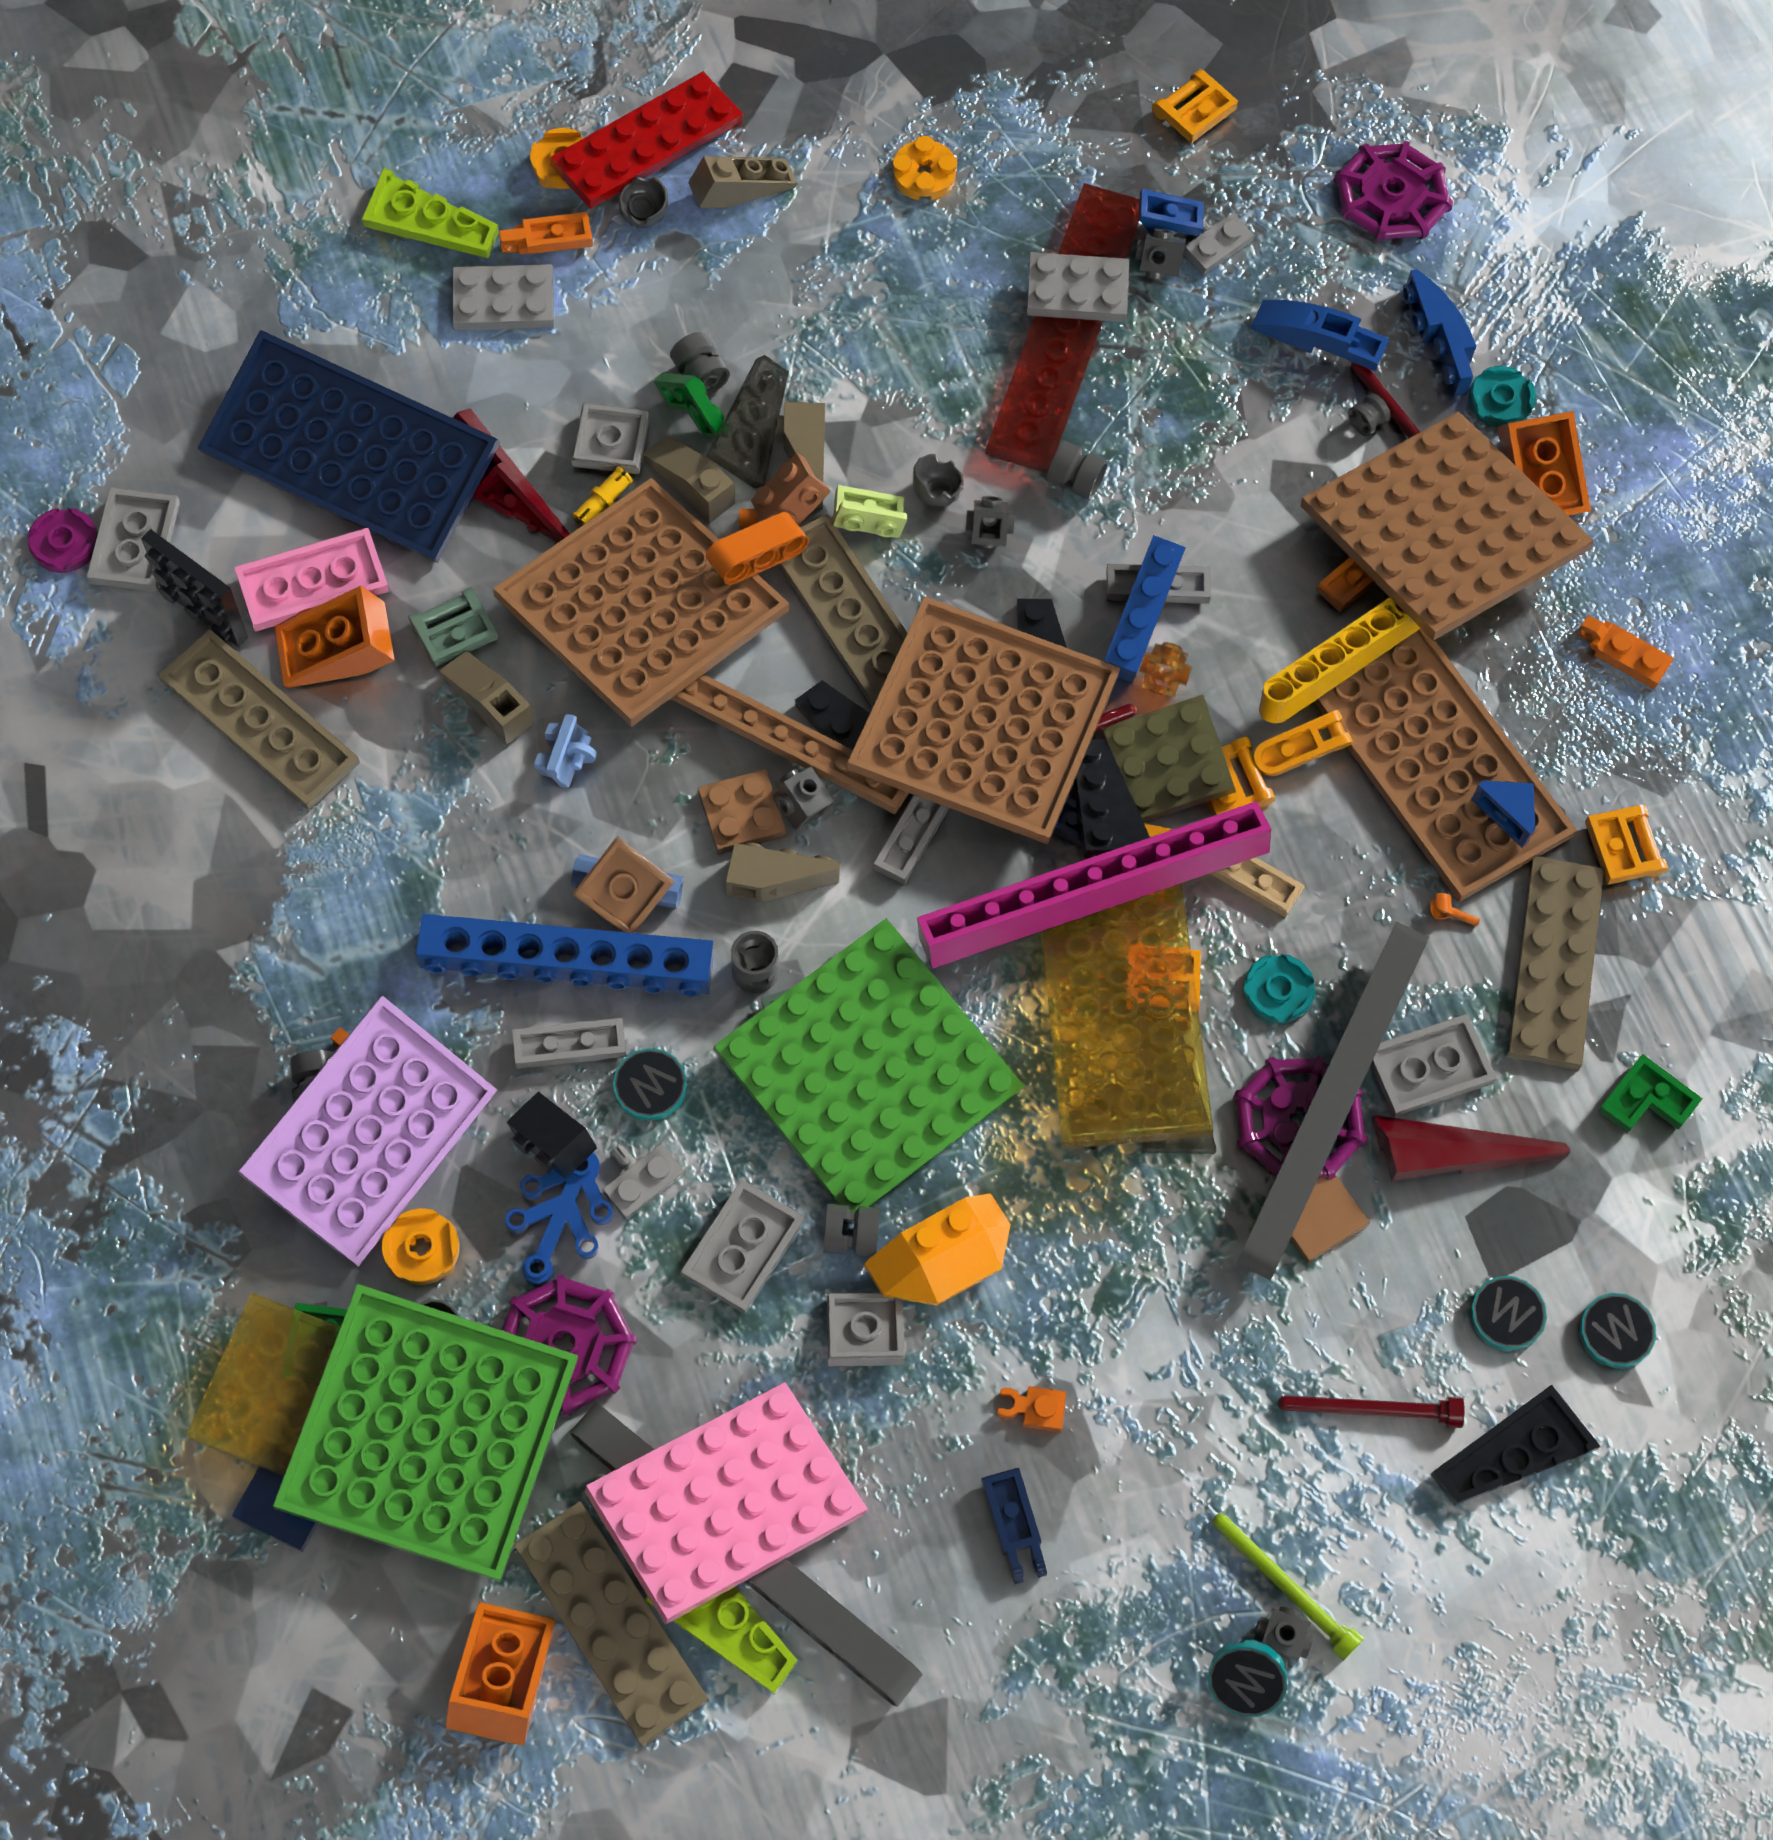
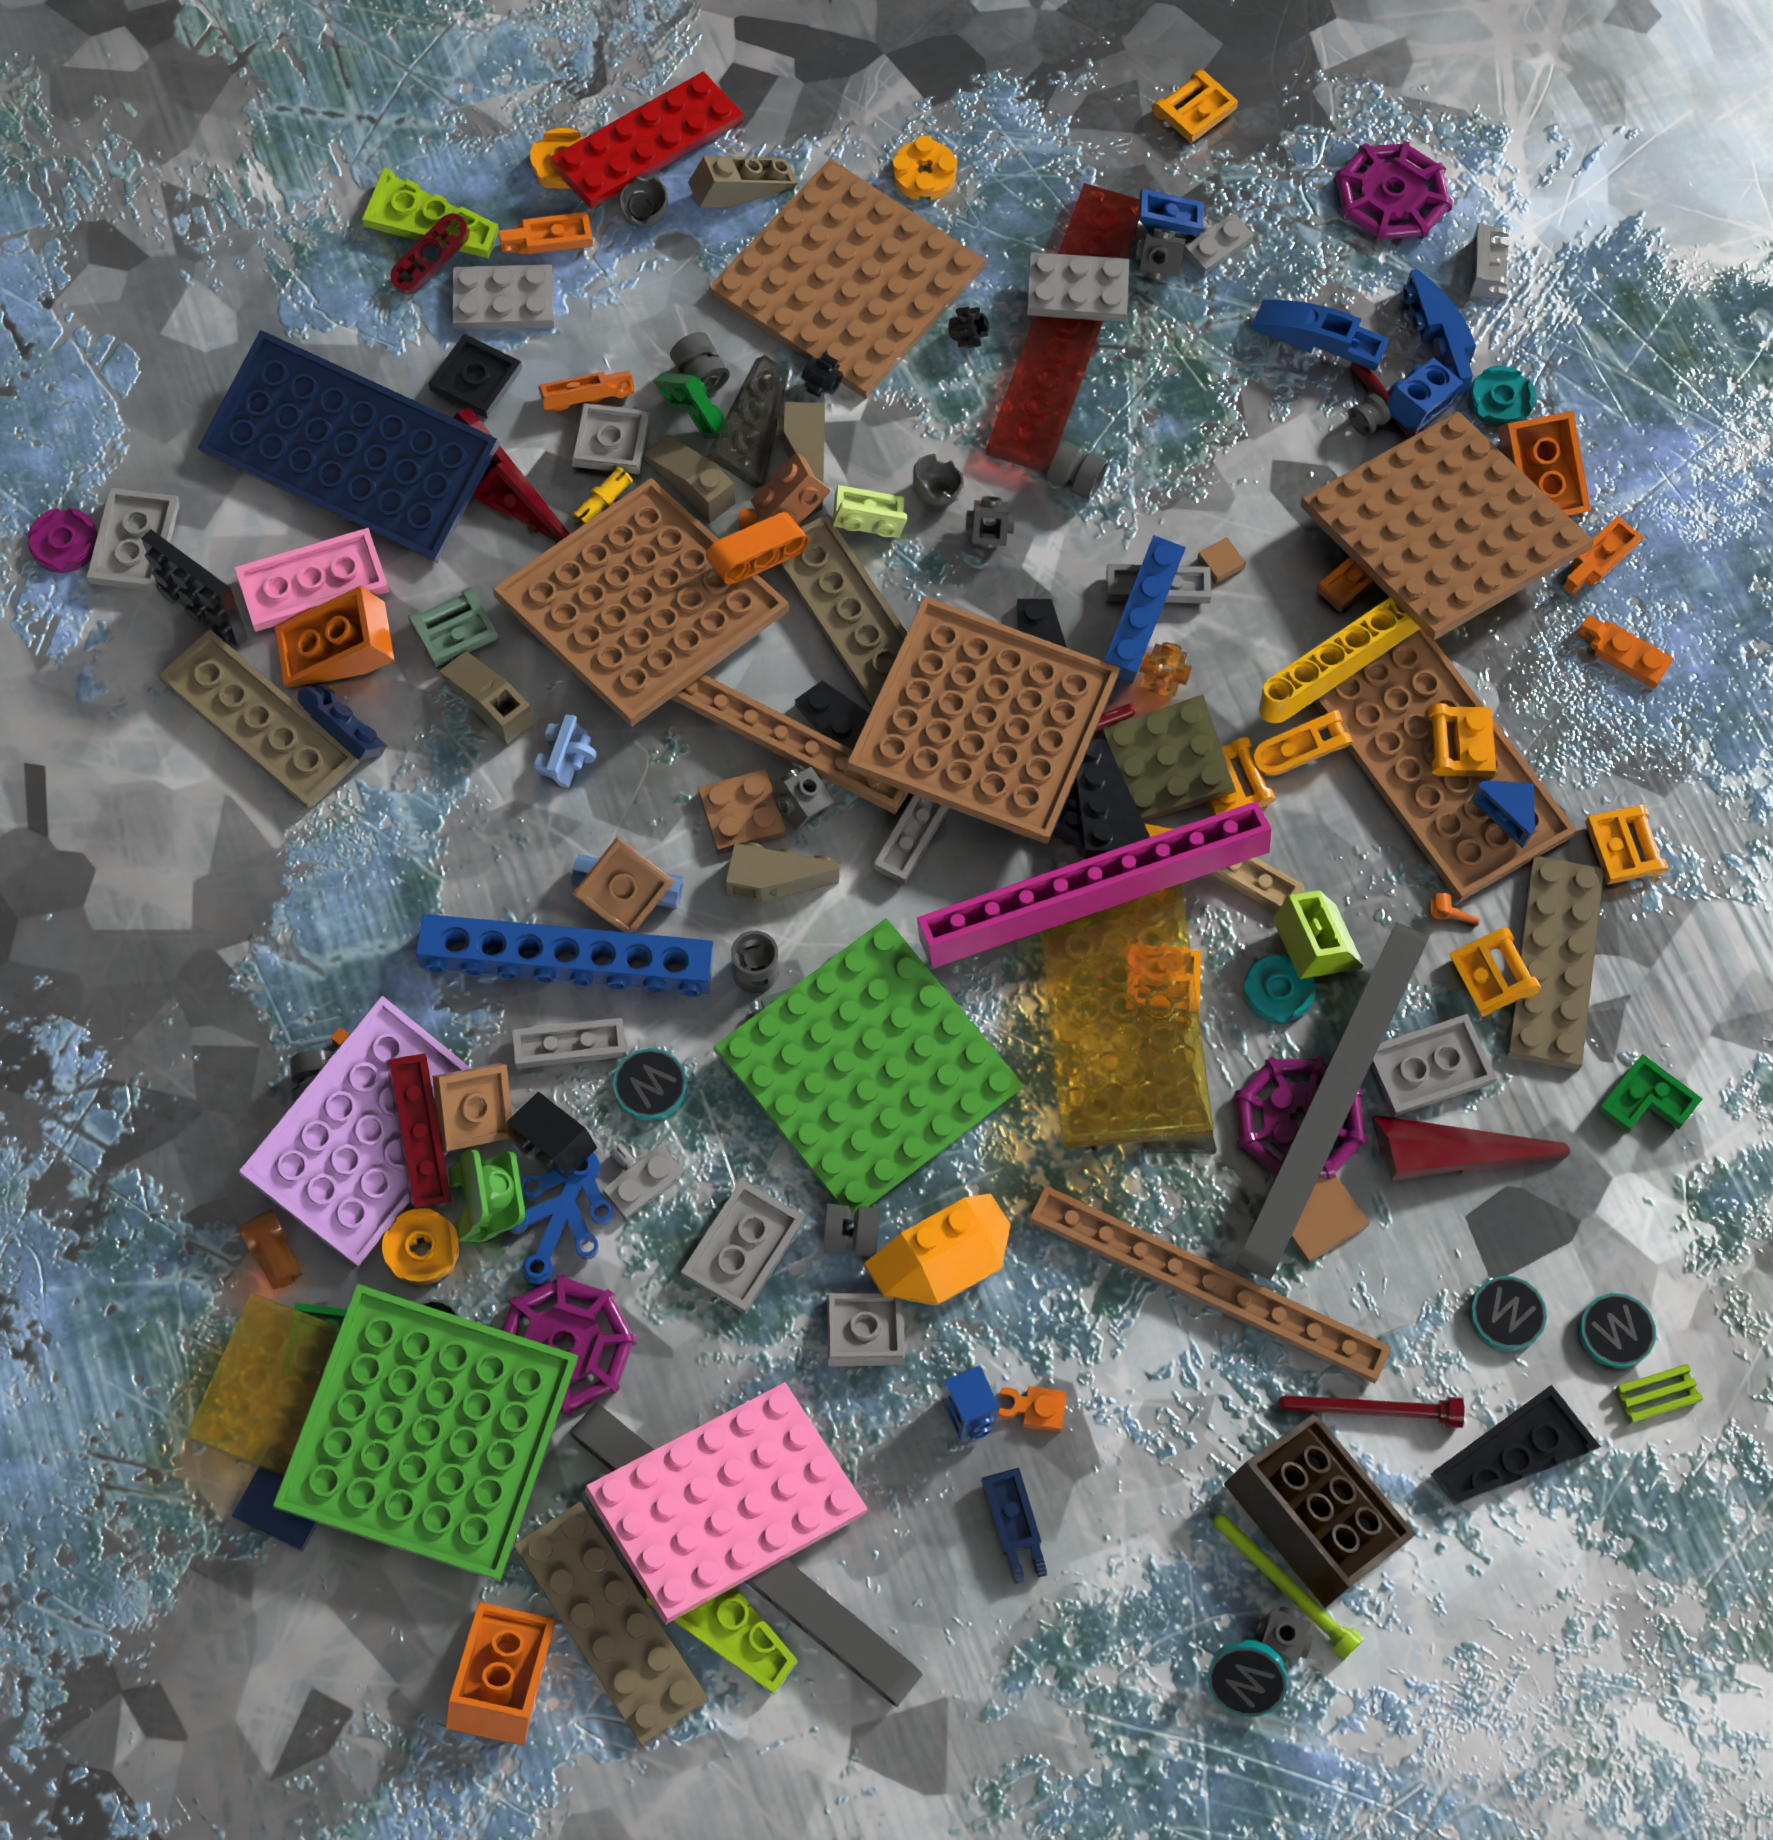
(267, 1241): none -> clear orange piece
(340, 722): none -> dark blue hinge
(418, 1131): none -> dark red plate
(439, 229): none -> dark red beam
(473, 1106): none -> medium nougat plate
(475, 375): none -> black plate
(491, 1195): none -> bright green piece
(585, 389): none -> orange hinge
(822, 375): none -> black gear
(847, 277): none -> medium nougat plate
(968, 327): none -> black gear
(970, 1404): none -> blue brick
(1210, 1284): none -> medium nougat plate
(1222, 560): none -> medium nougat tile
(1315, 935): none -> lime slope
(1319, 1509): none -> dark brown slope
(1423, 395): none -> blue brick
(1473, 741): none -> light orange plate
(1484, 978): none -> light orange plate
(1489, 262): none -> light grey hinge
(1607, 551): none -> orange hinge
(1687, 1384): none -> lime tile

